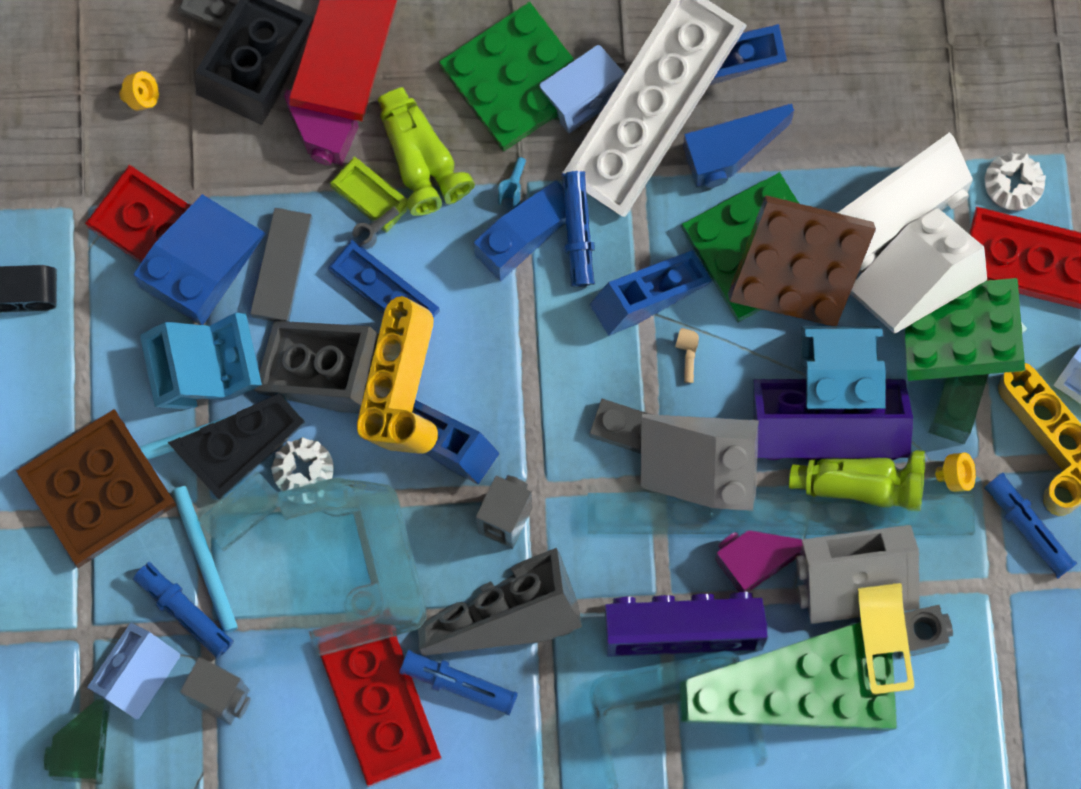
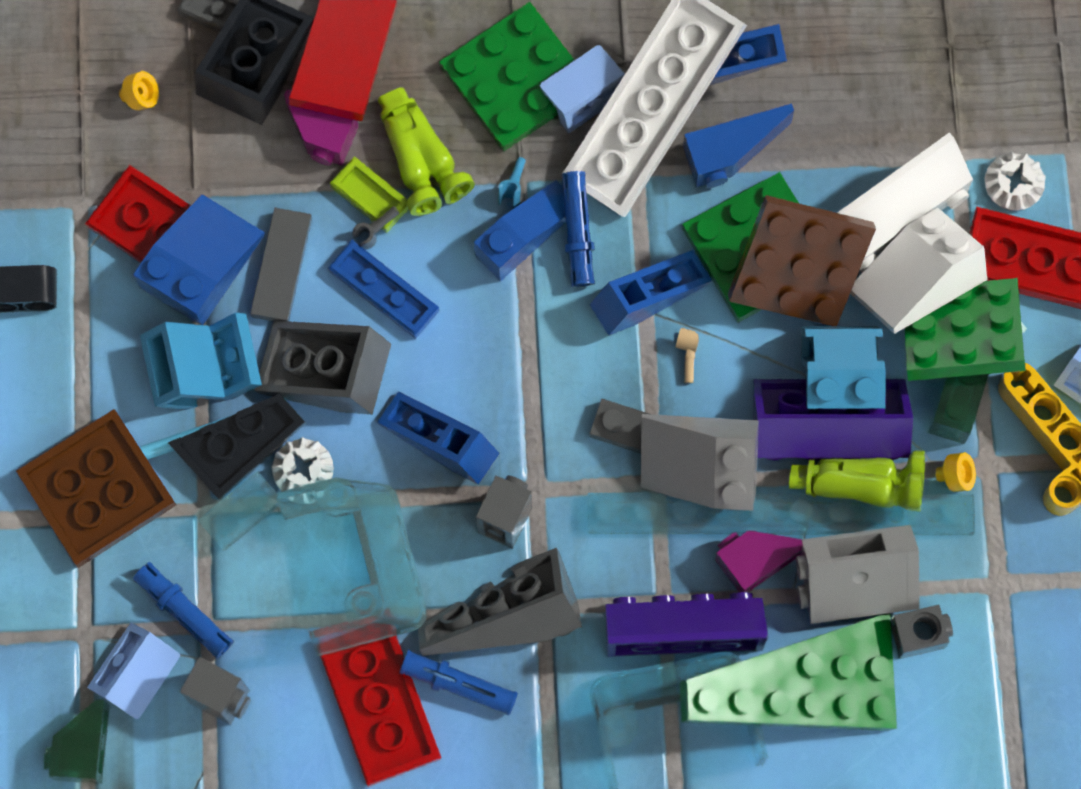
(204, 559): medium azure bar -> none
(394, 381): yellow beam -> none
(884, 631): light yellow piece -> none
(1030, 525): blue pin -> none

